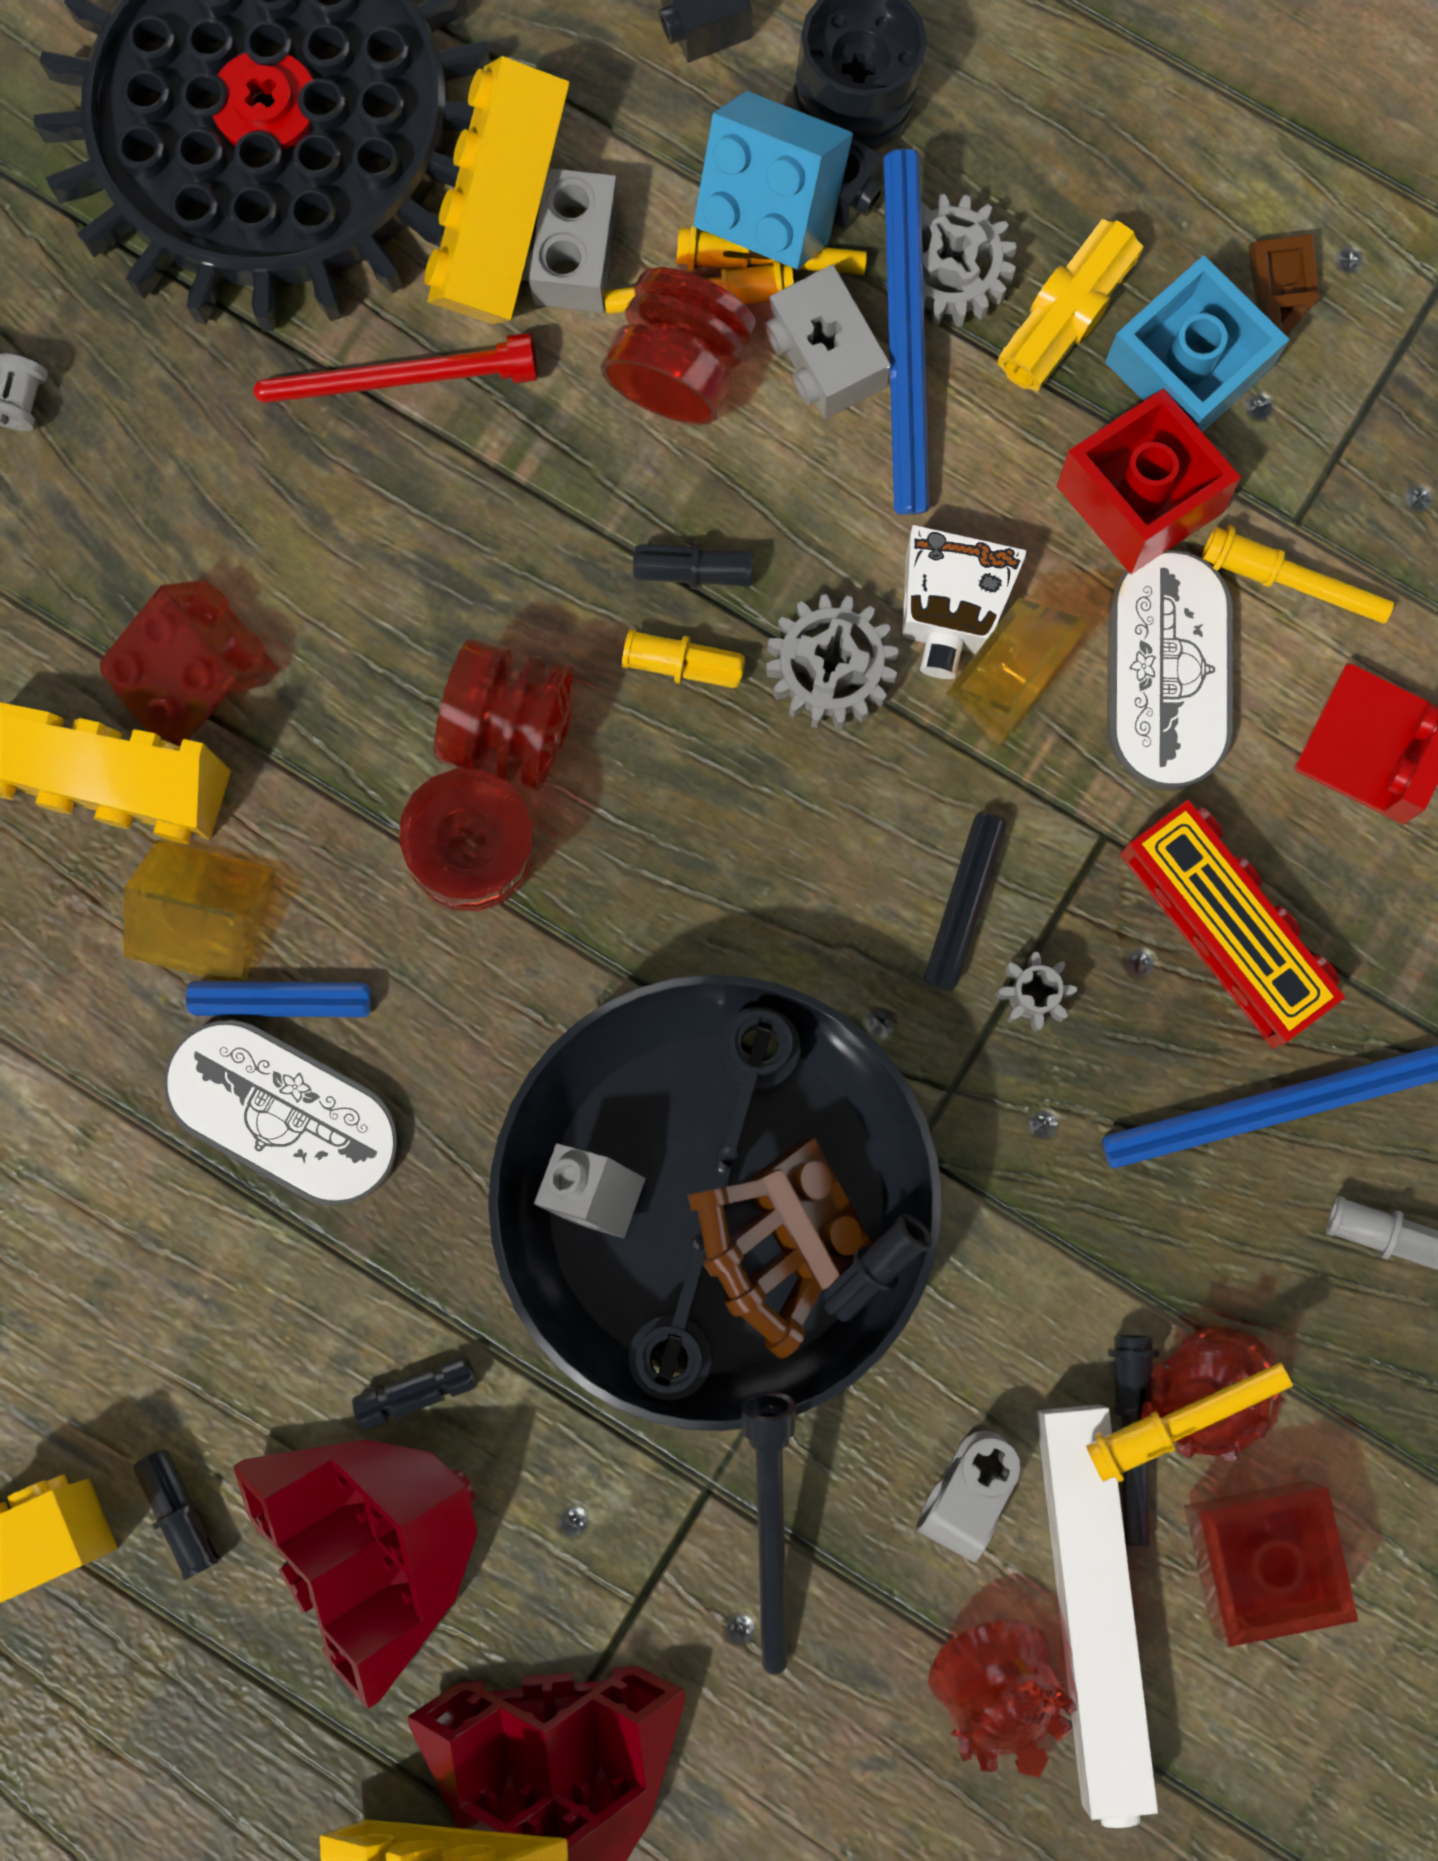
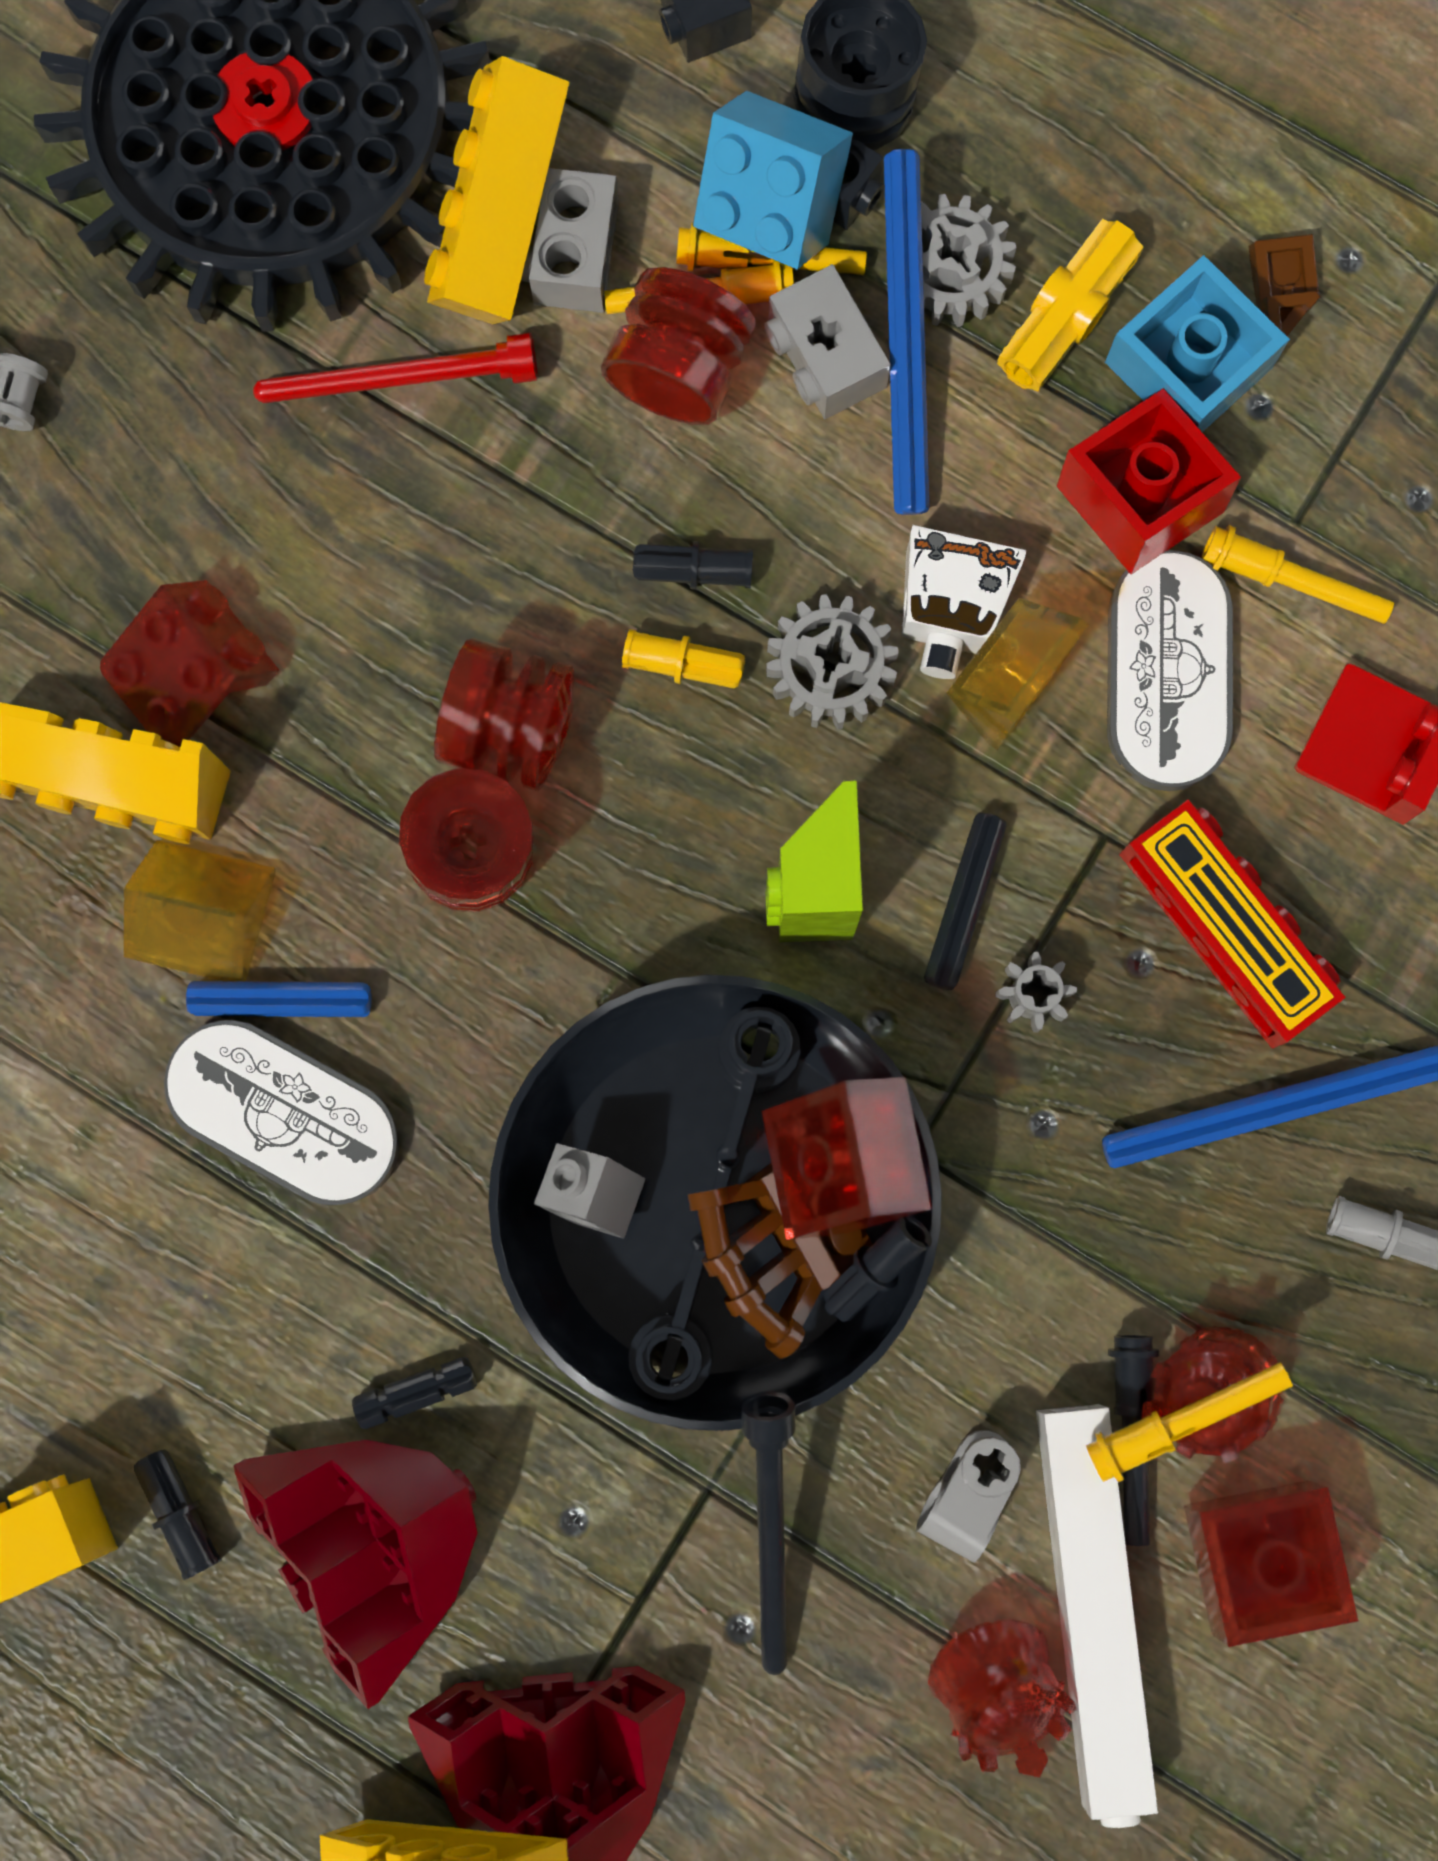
(818, 876): none -> lime slope
(846, 1158): none -> clear red brick

